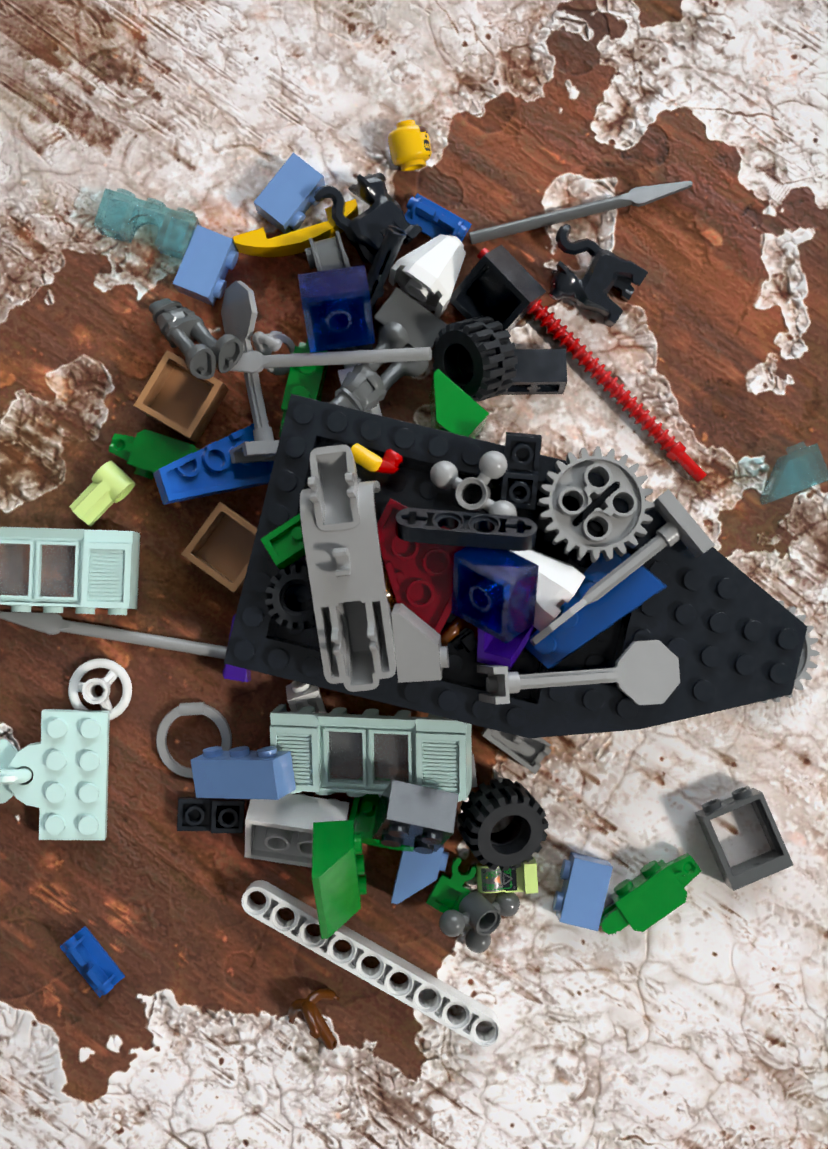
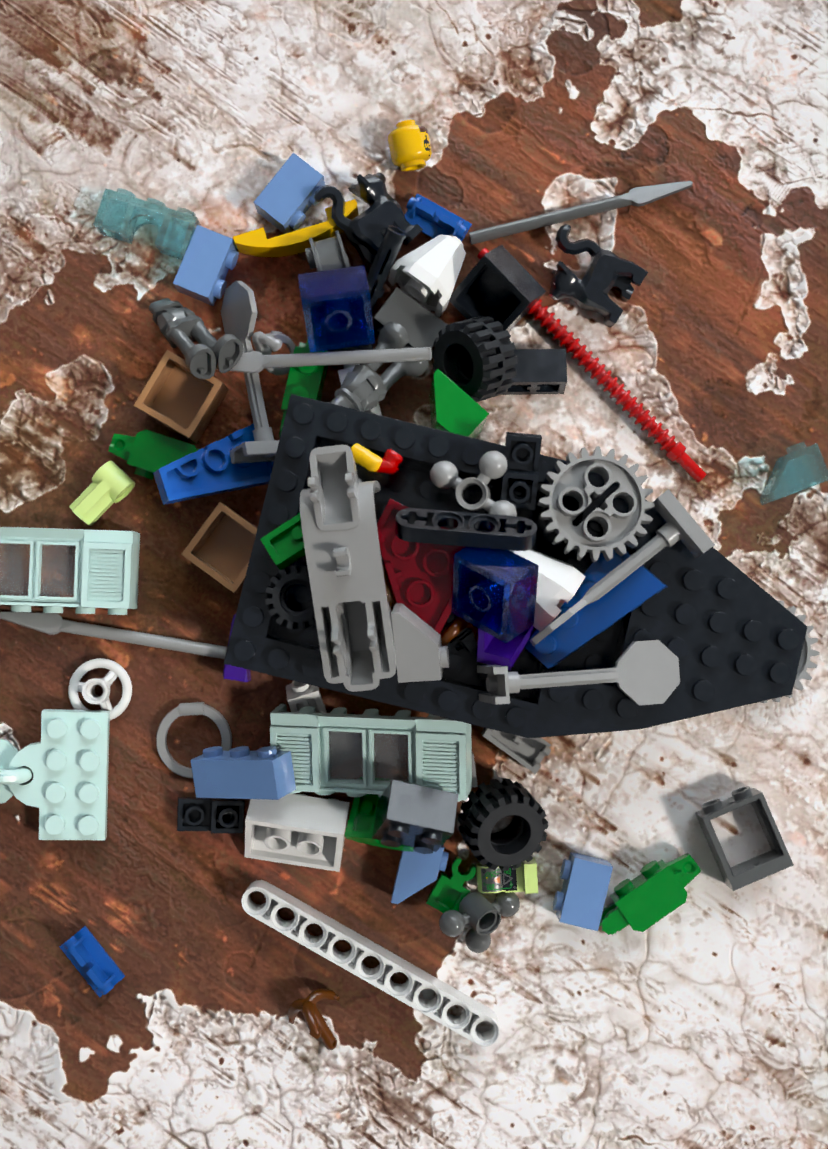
(337, 873): green slope -> none

